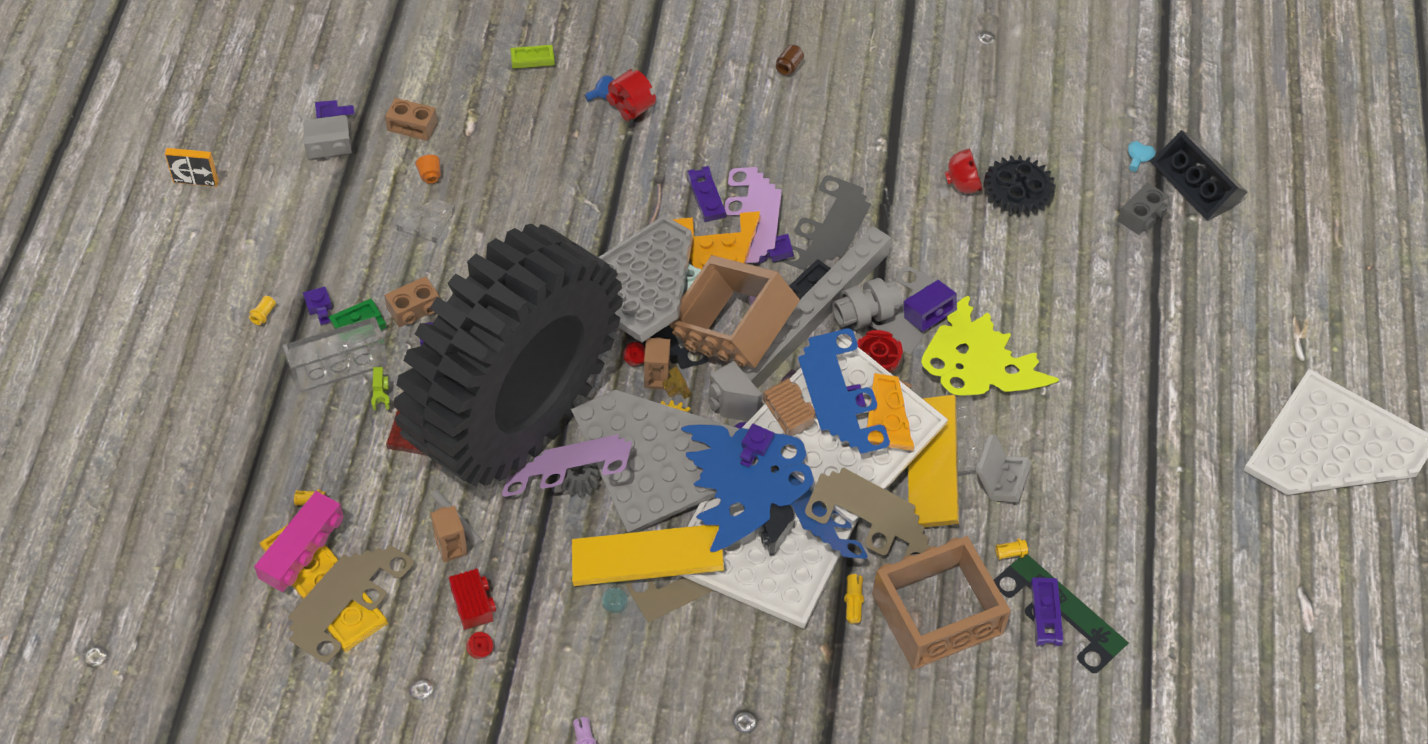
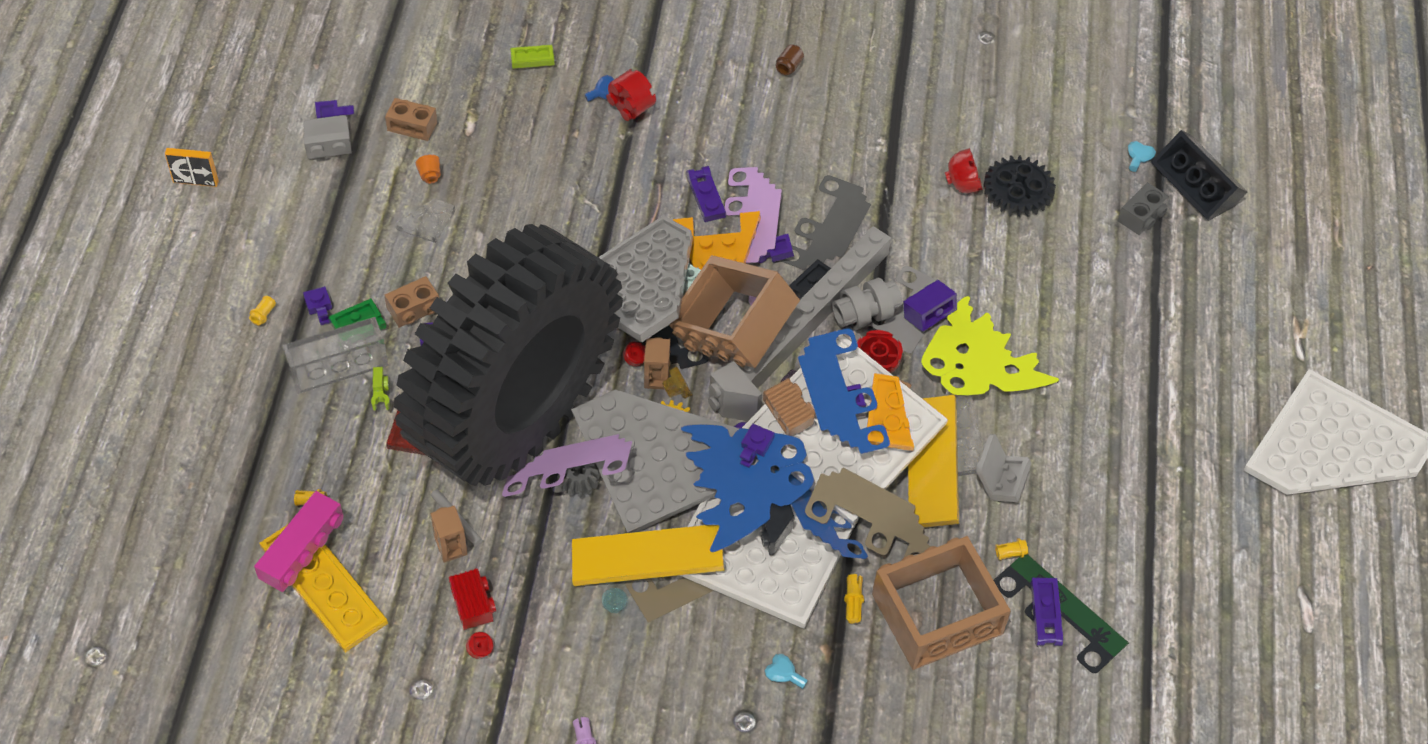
(334, 591): dark tan piece -> none
(783, 670): none -> medium azure rock

